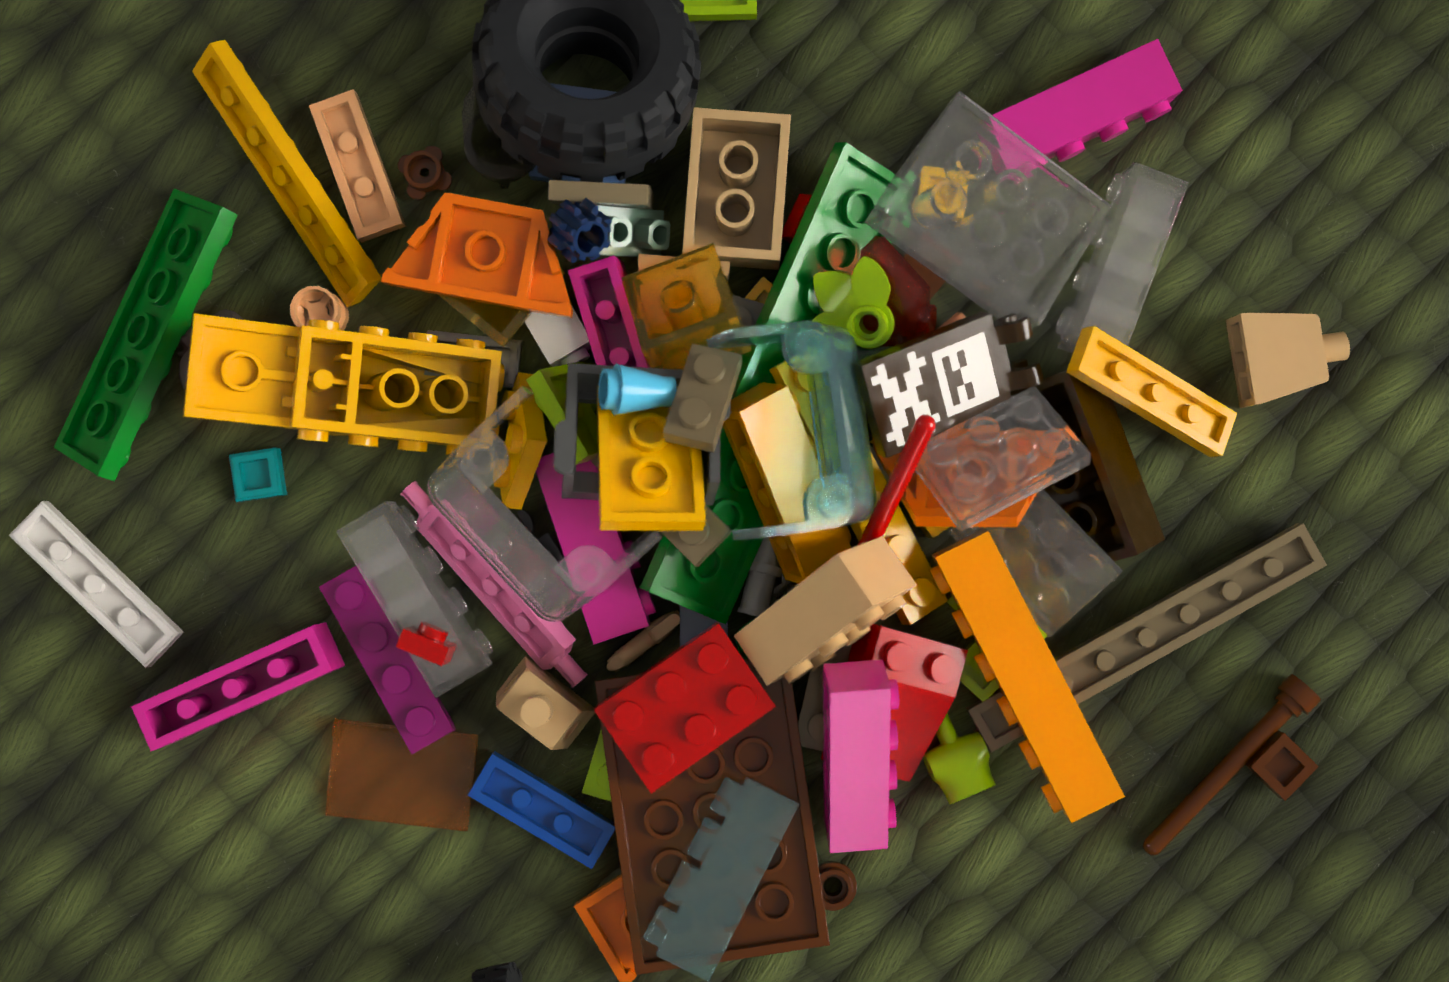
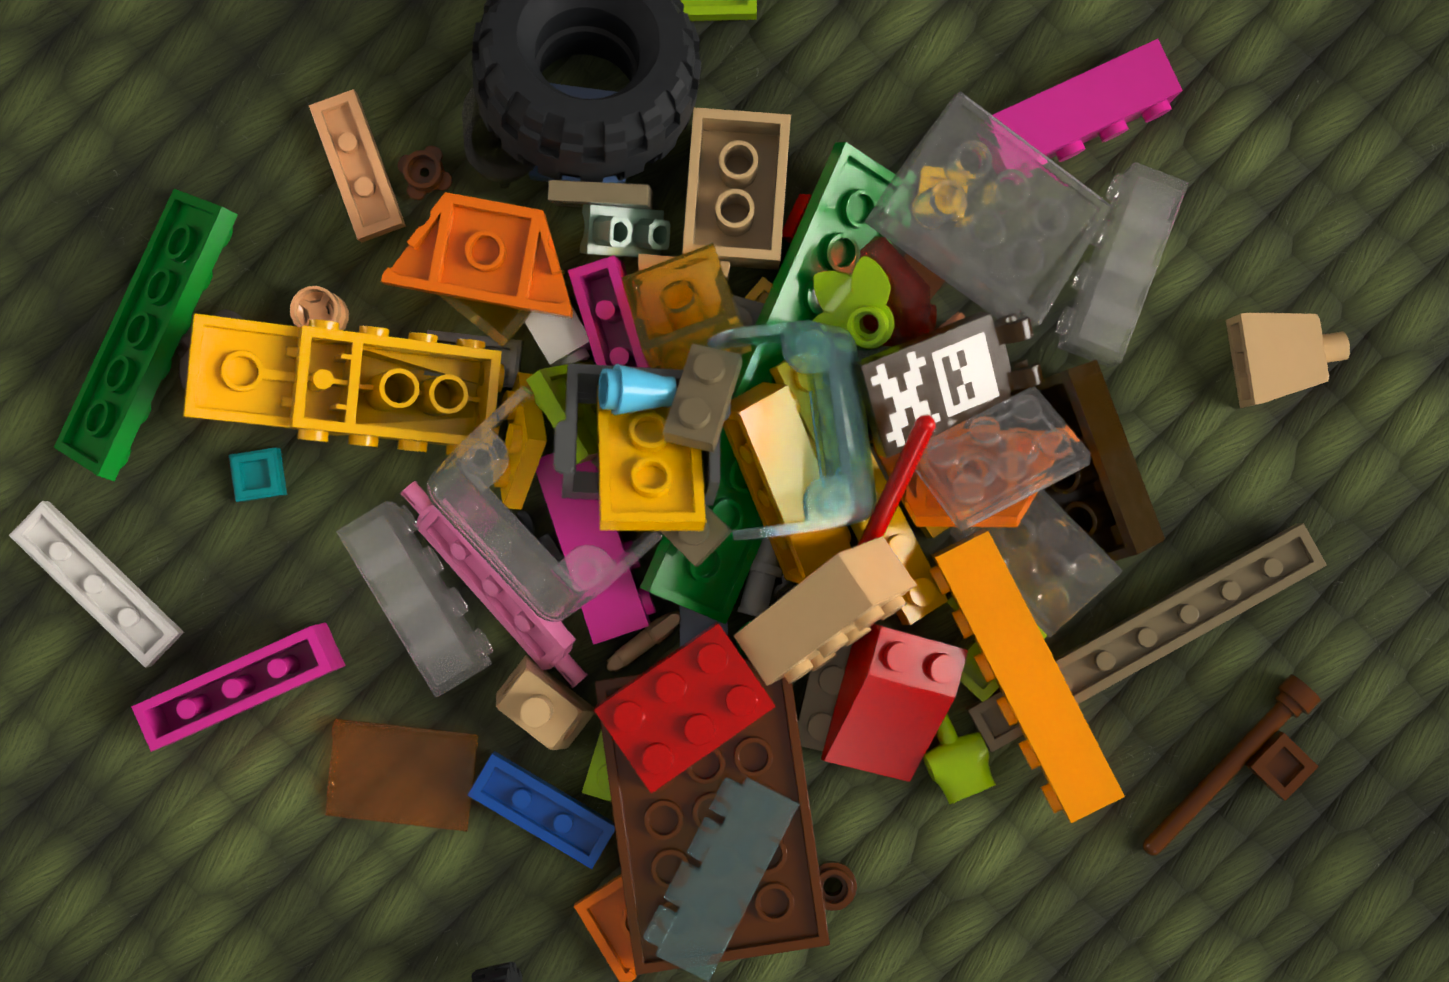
(286, 173): yellow plate -> none
(392, 671): magenta plate -> none
(427, 643): red plate -> none
(579, 230): dark blue gear -> none
(857, 755): dark pink brick -> none
(1151, 391): yellow plate -> none

